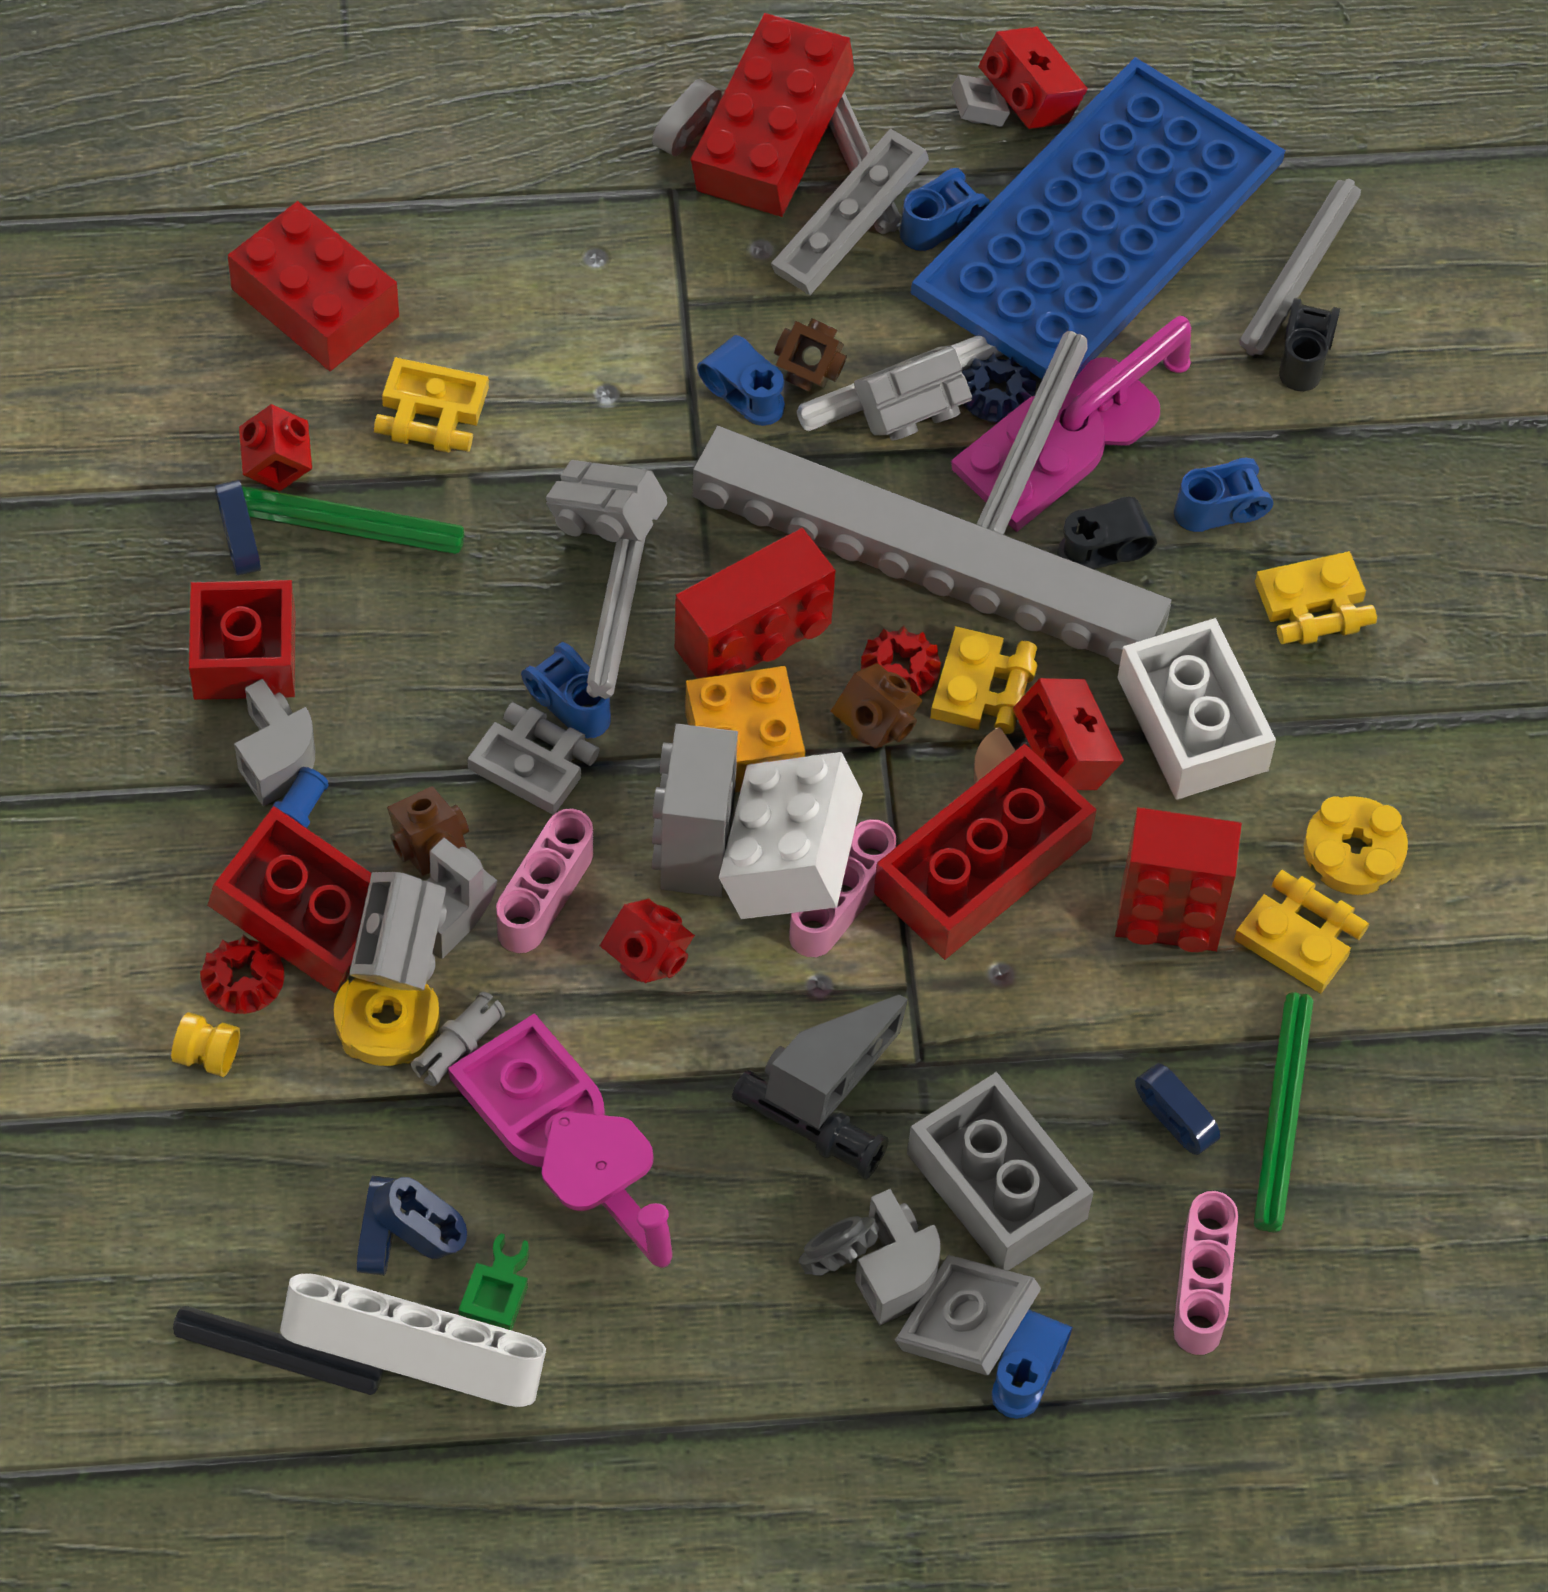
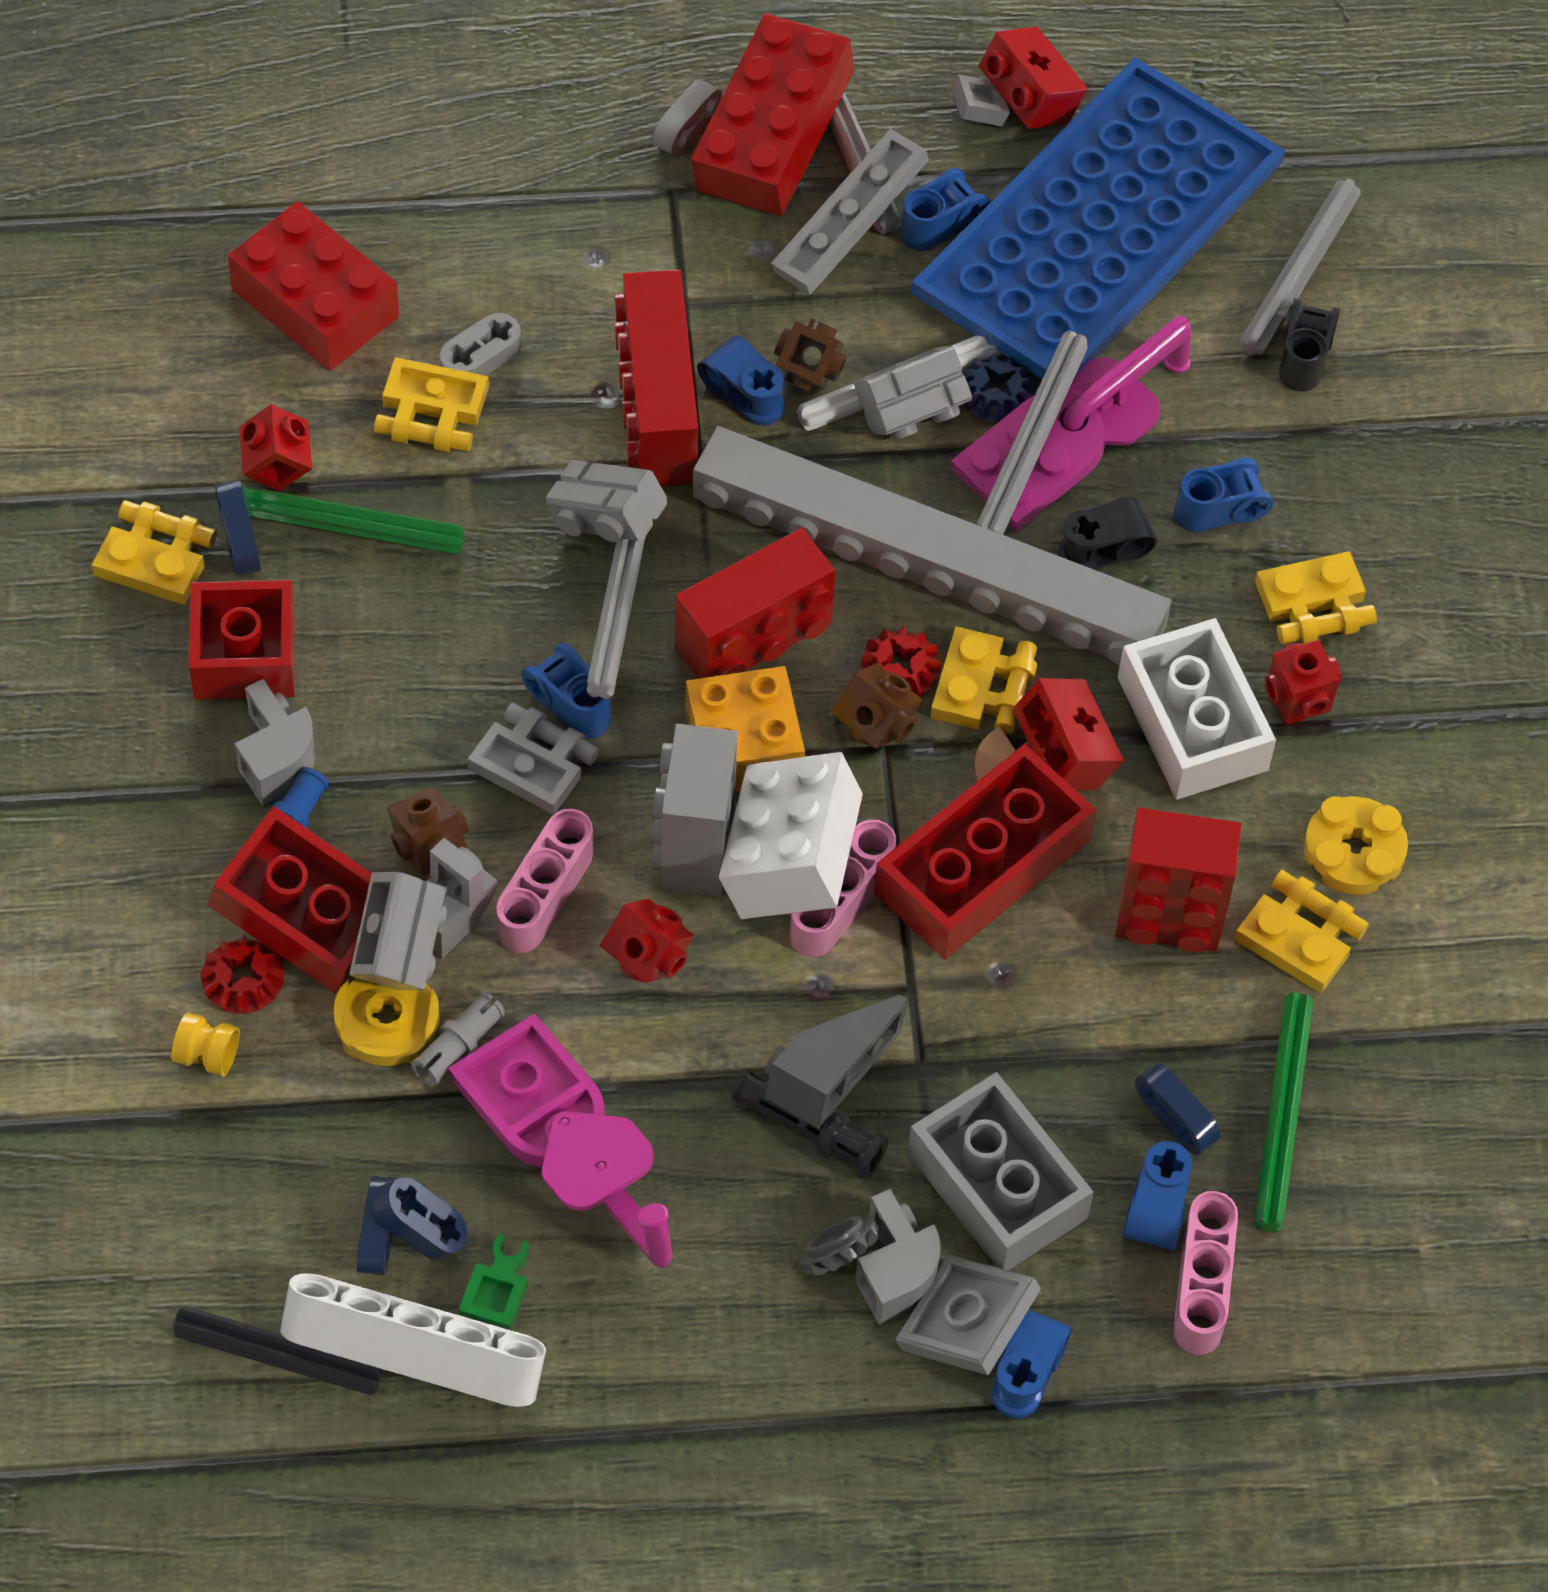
(150, 564): none -> yellow plate
(477, 345): none -> light grey beam
(656, 376): none -> red brick
(1158, 1201): none -> blue piece
(1302, 681): none -> red brick

